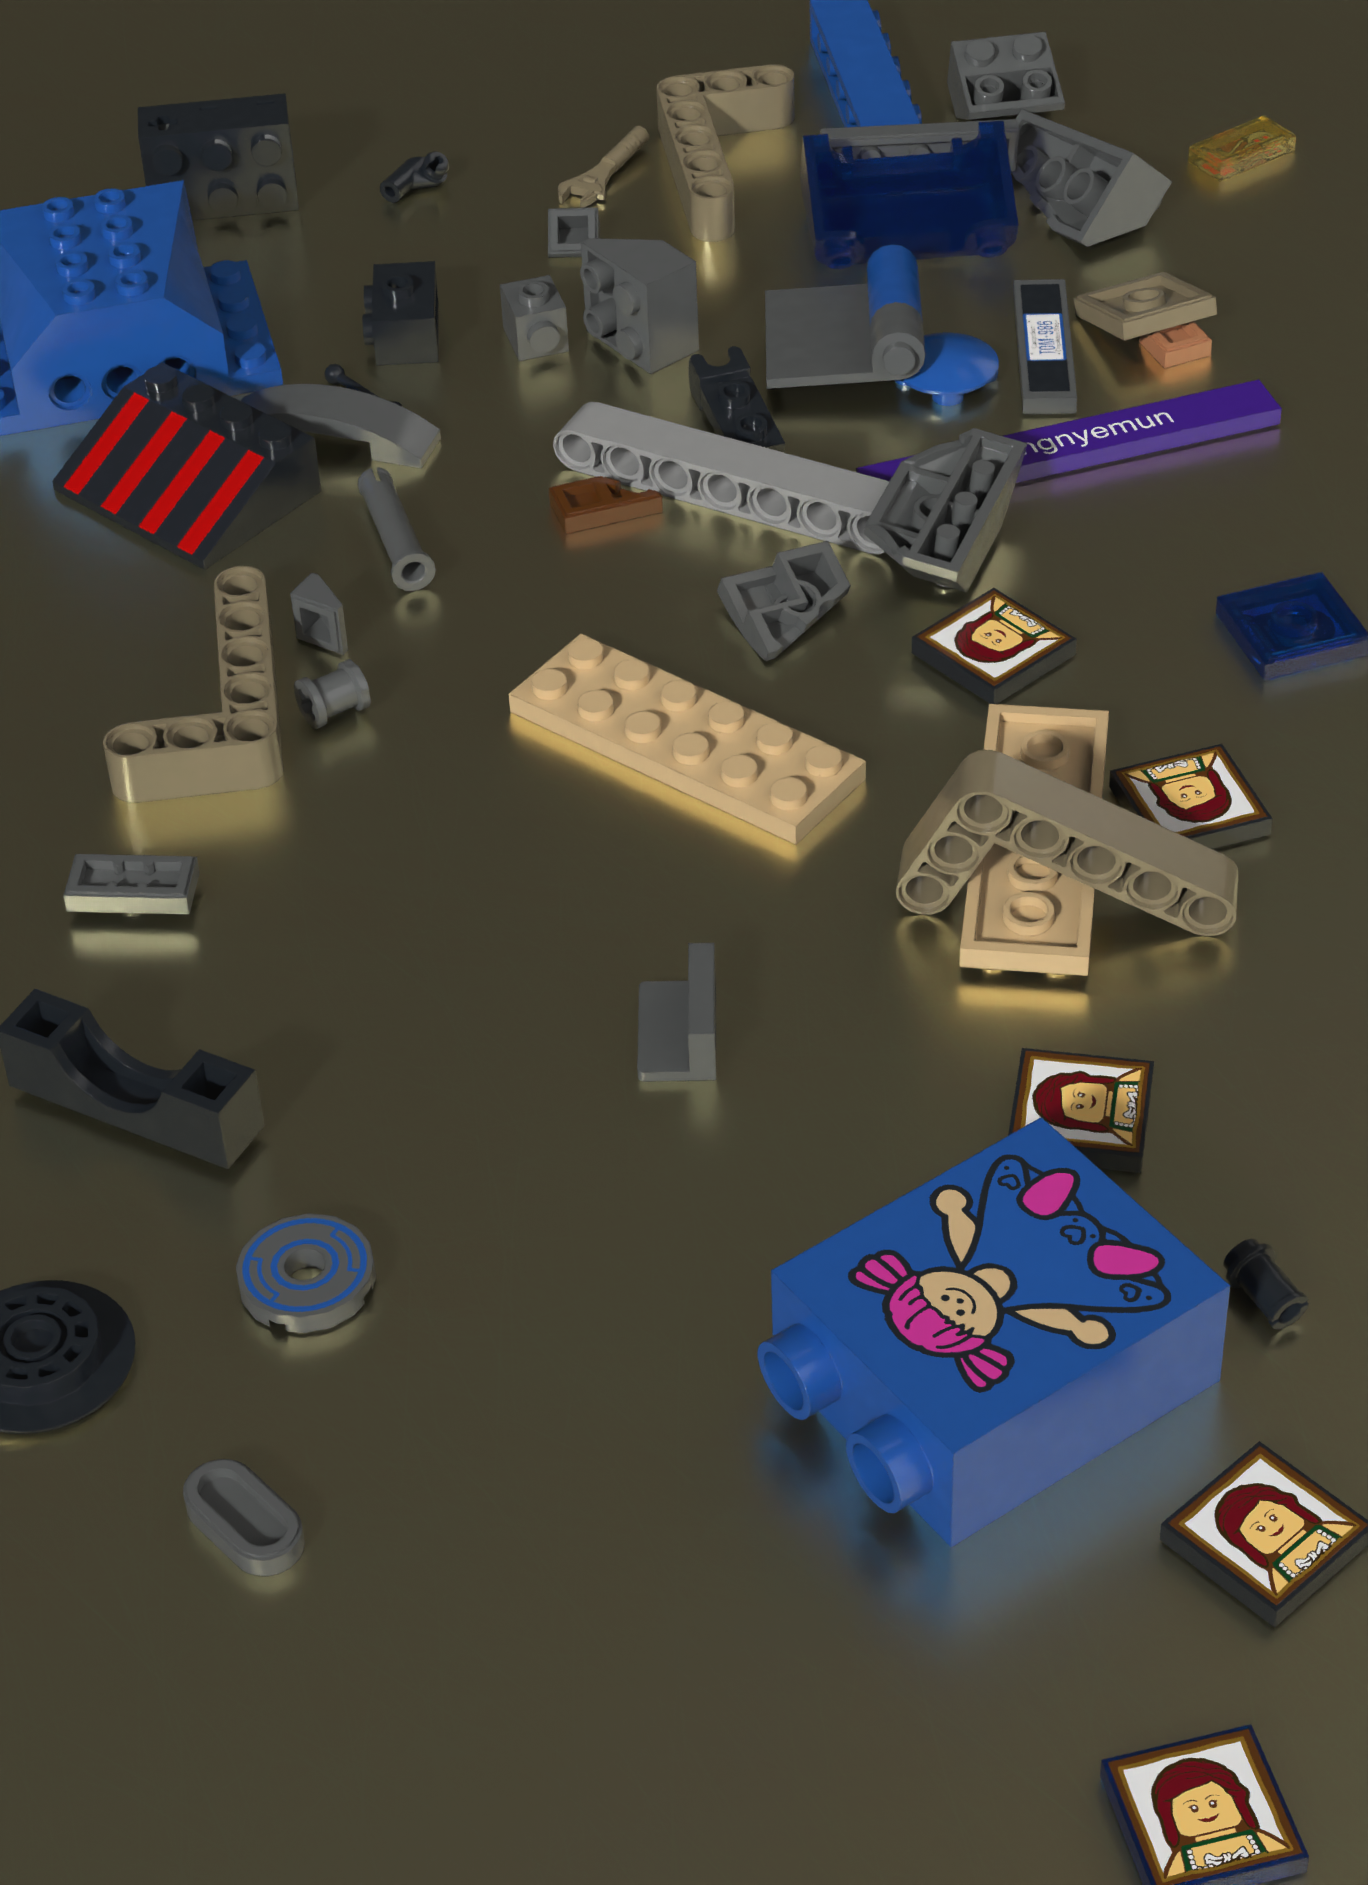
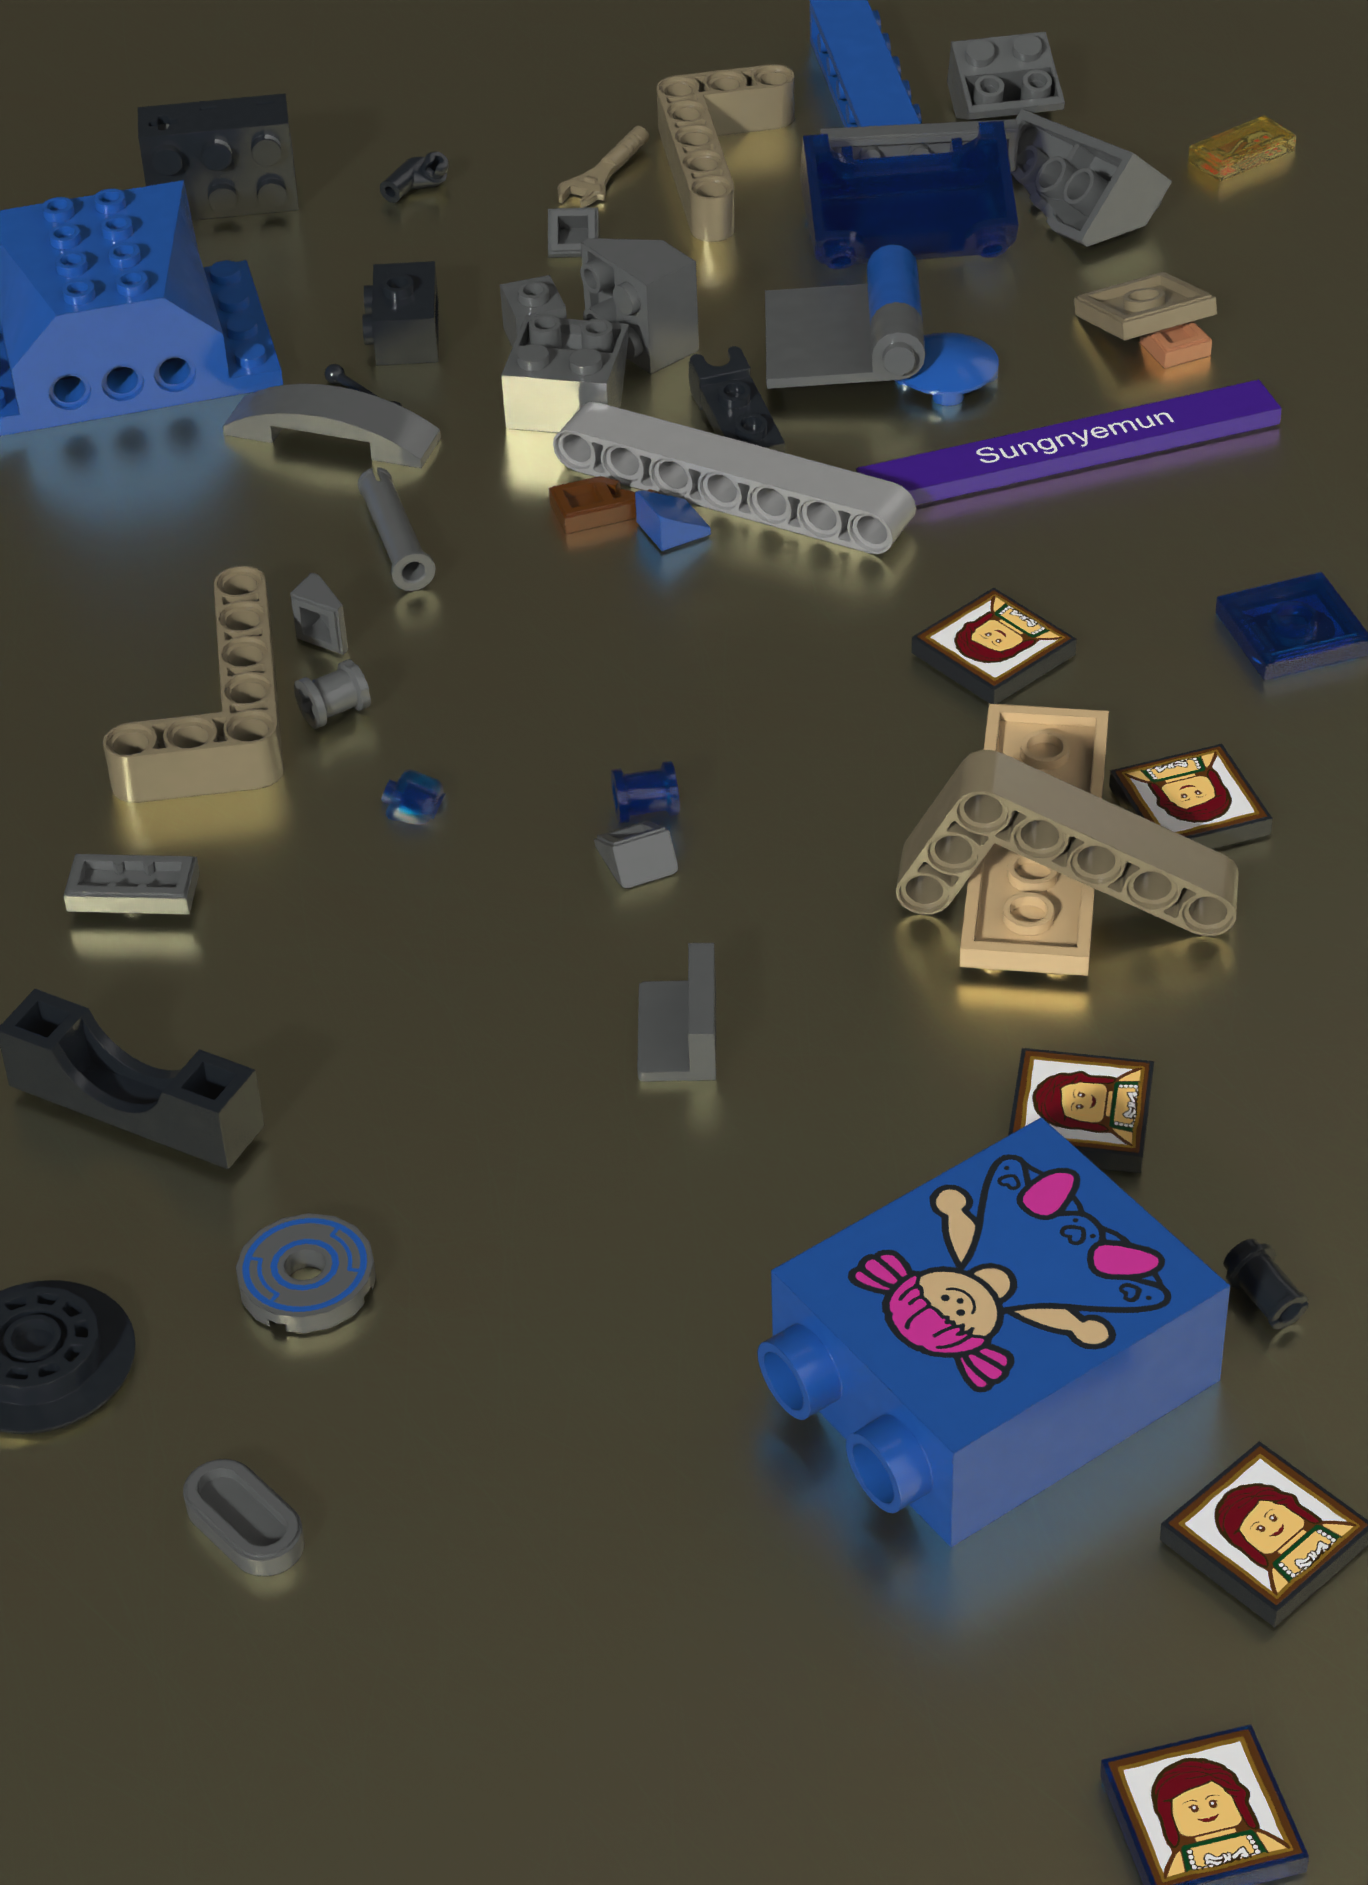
(190, 466): black slope -> none
(413, 797): none -> clear blue piece
(560, 368): none -> dark grey slope
(638, 853): none -> dark grey slope
(645, 792): none -> clear blue bush
(668, 519): none -> blue slope
(688, 738): tan plate -> none
(785, 599): dark grey slope -> none
(947, 507): dark grey wedge -> none
(1044, 347): tile -> none

